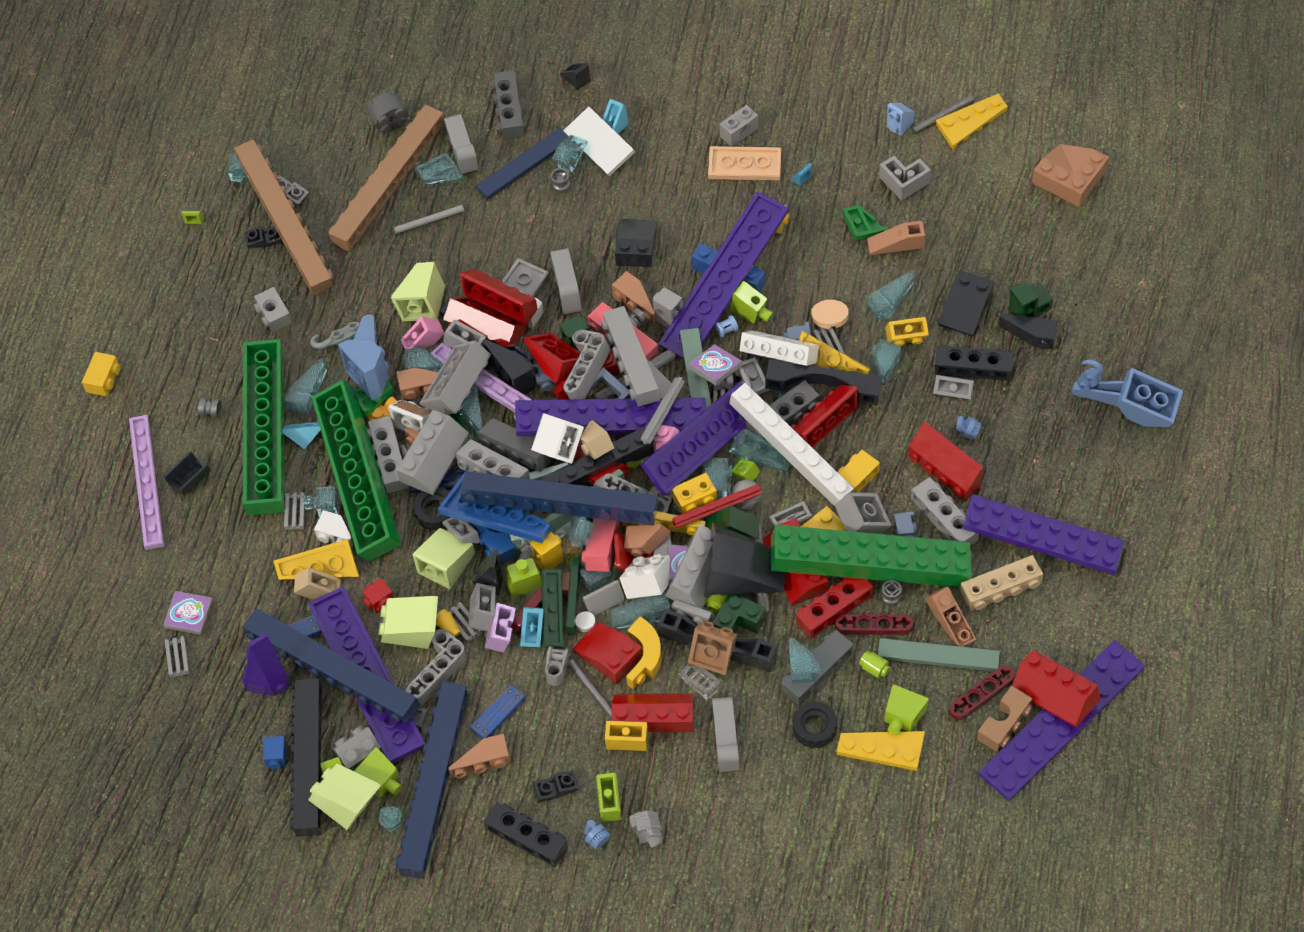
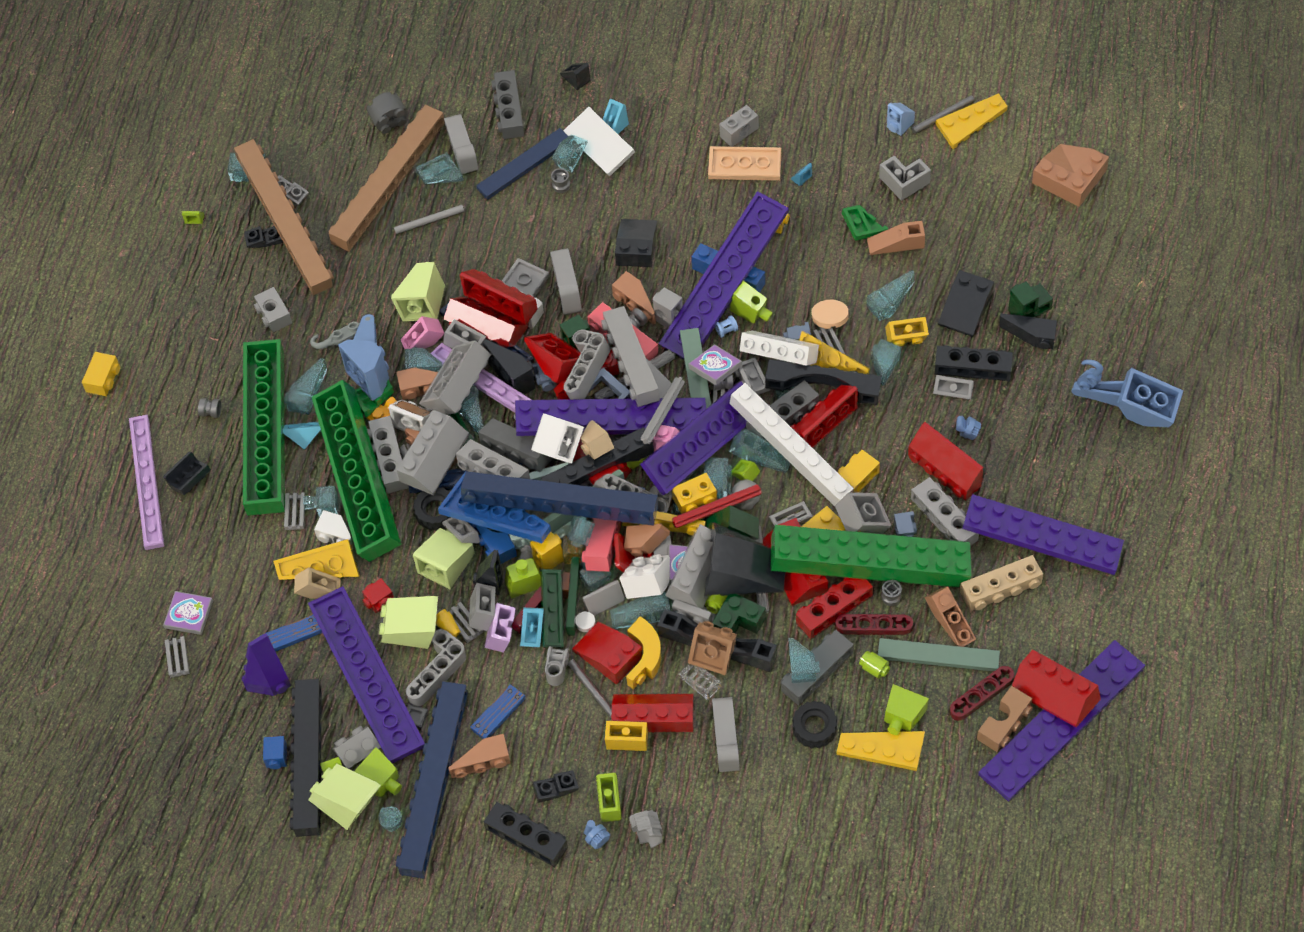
(333, 667): dark blue brick -> none

